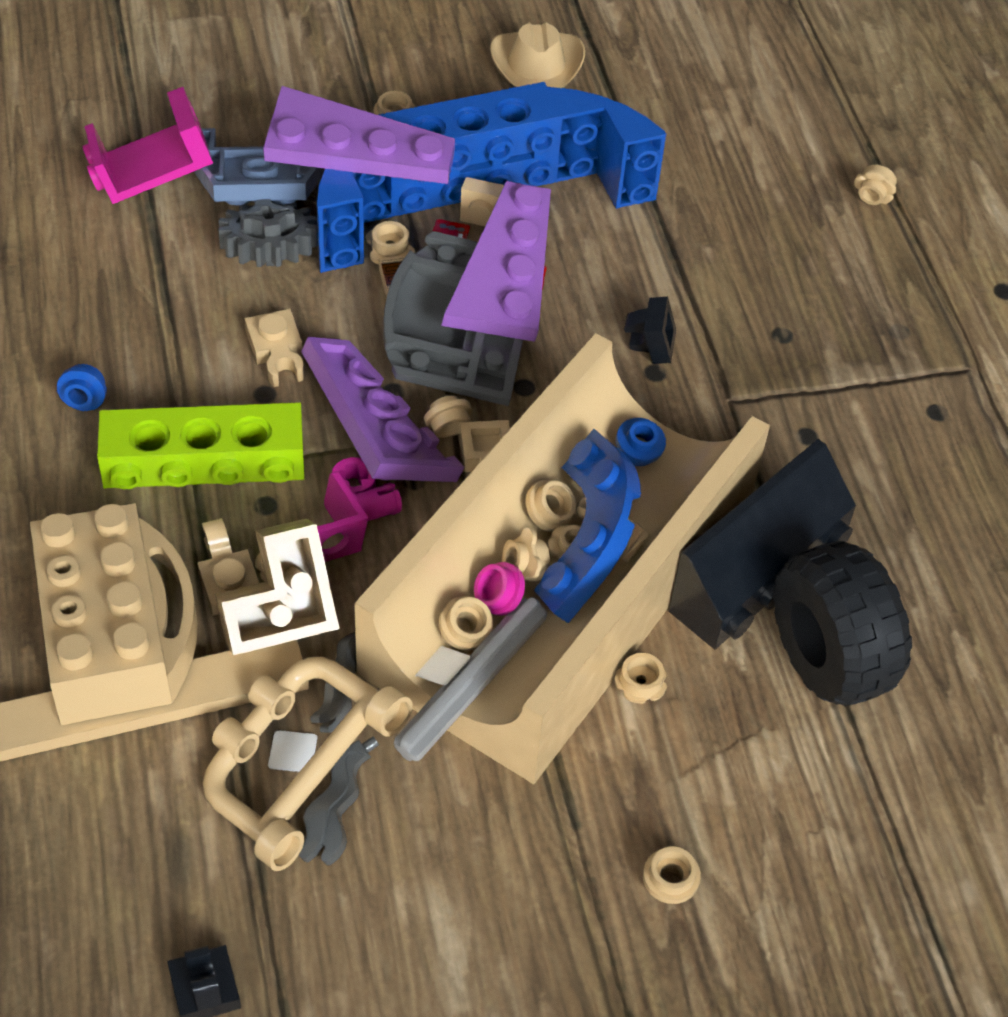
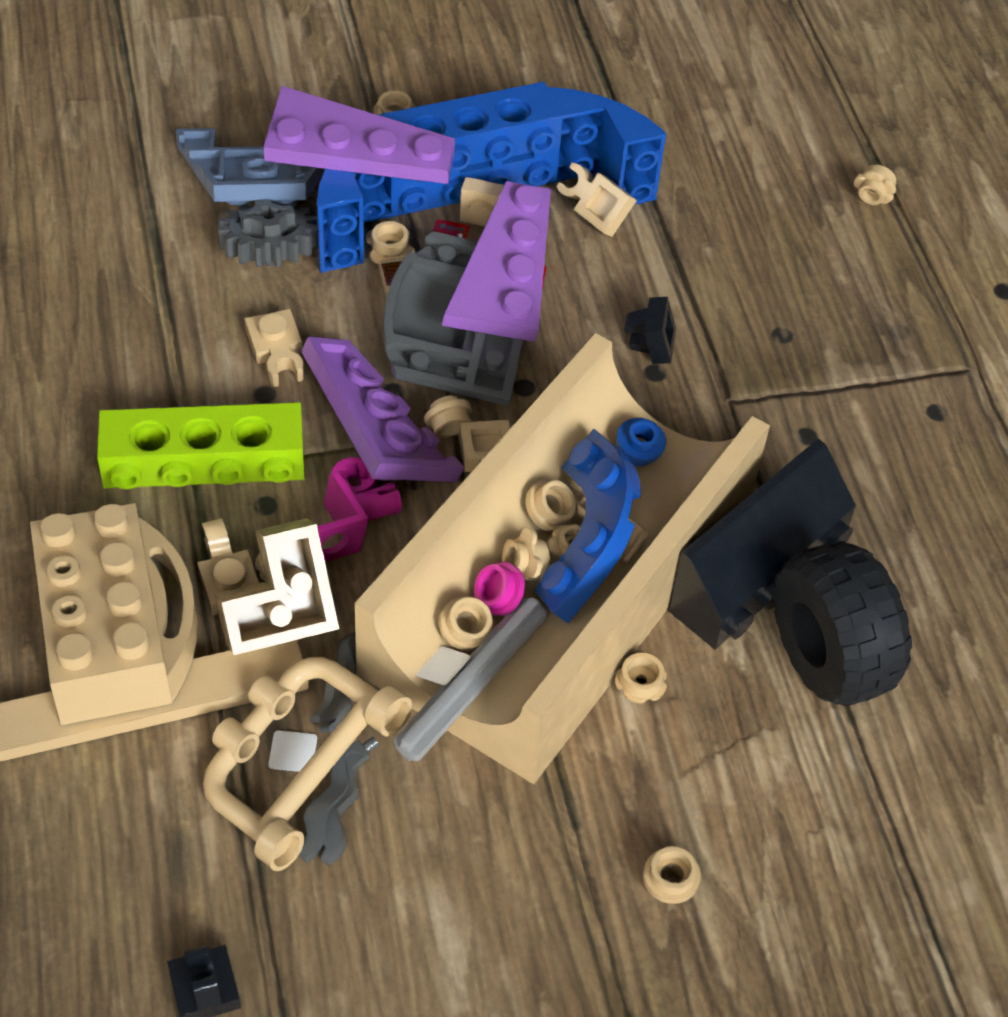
(84, 378): blue plate -> none
(152, 158): dark pink panel -> none
(538, 55): tan hat -> none
(600, 199): none -> tan plate

